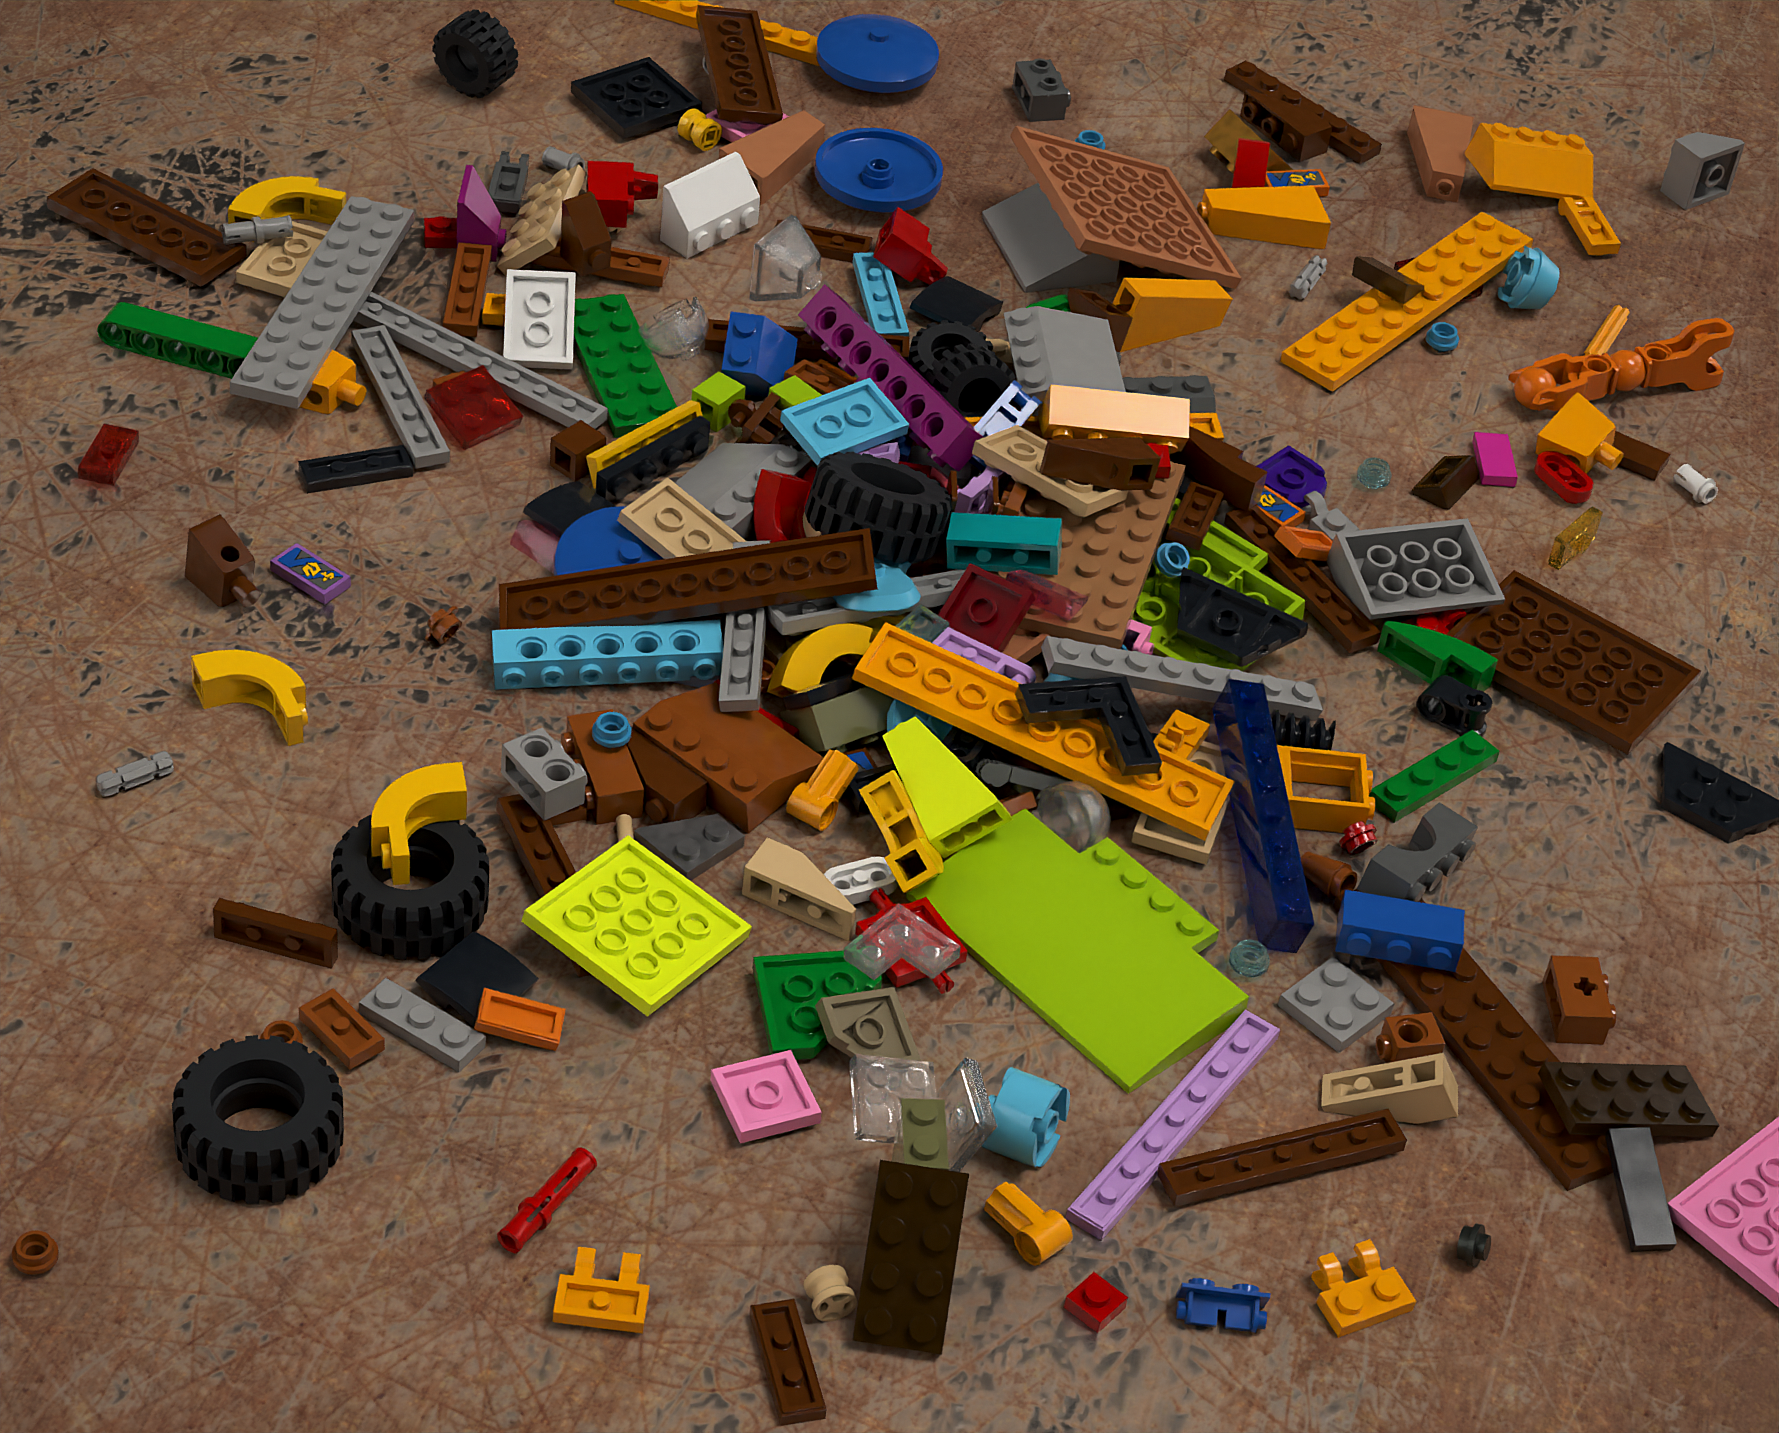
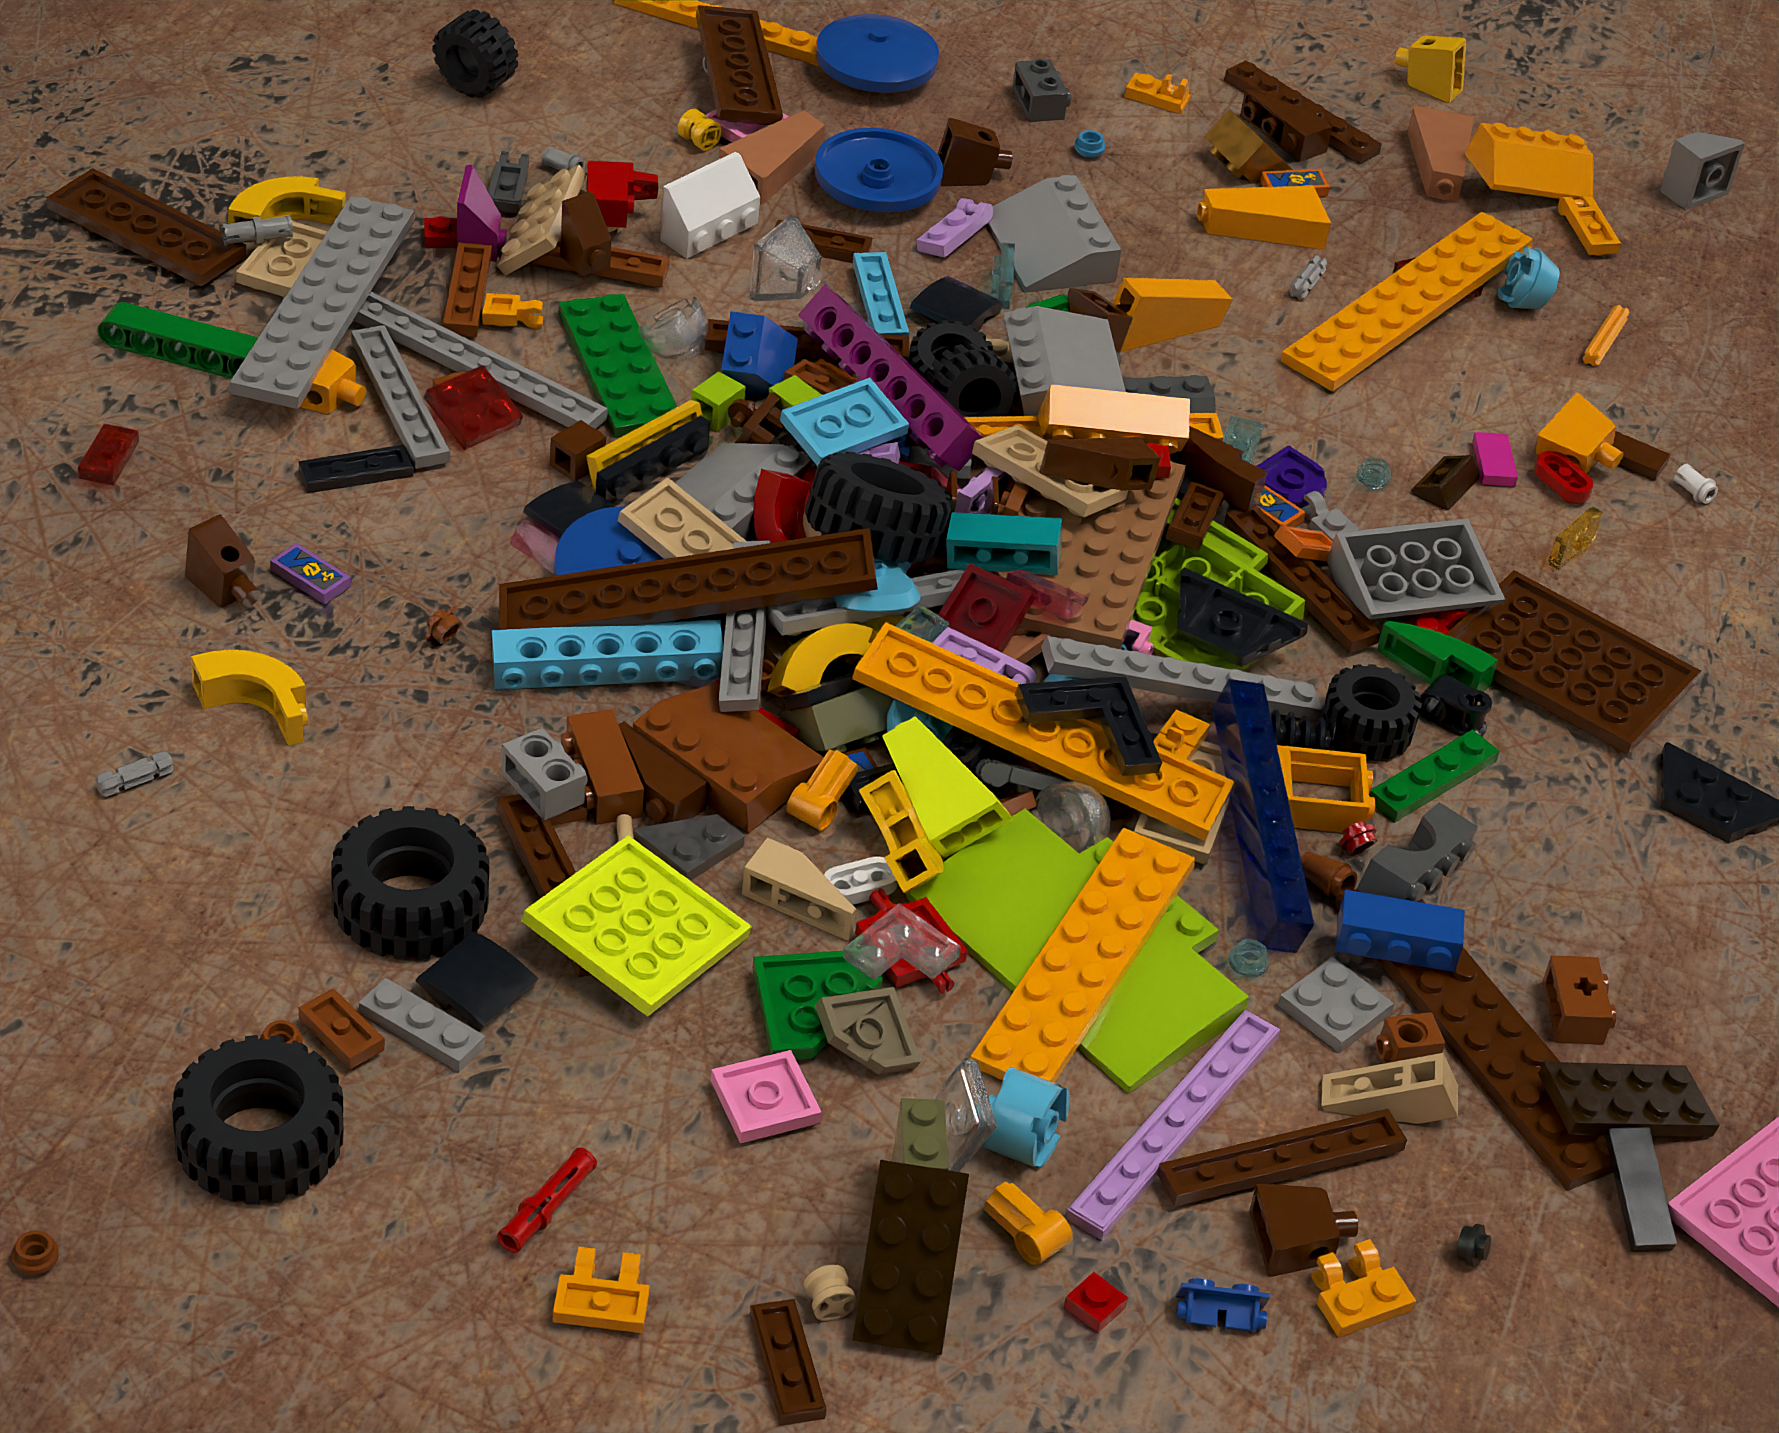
(275, 933): reddish brown plate -> none
(410, 803): yellow arch -> none
(519, 1019): orange tile -> none
(539, 318): white plate -> none
(611, 730): dark azure plate -> none
(635, 97): black plate -> none
(878, 1089): clear plate -> none
(905, 249): red hinge -> none
(955, 228): none -> lavender plate
(970, 154): none -> reddish brown torso
(1003, 274): none -> clear light blue plate
(1003, 415): plate -> none
(1084, 959): none -> light orange plate
(1124, 208): nougat plate -> none
(1158, 92): none -> light orange plate
(1171, 559): dark azure plate -> none
(1244, 435): none -> clear light blue plate
(1250, 163): red slope -> none
(1297, 1226): none -> reddish brown torso
(1372, 711): none -> black tyre
(1385, 279): dark brown slope -> none
(1435, 65): none -> yellow torso
(1442, 337): dark azure plate -> none
(1657, 364): orange piece -> none

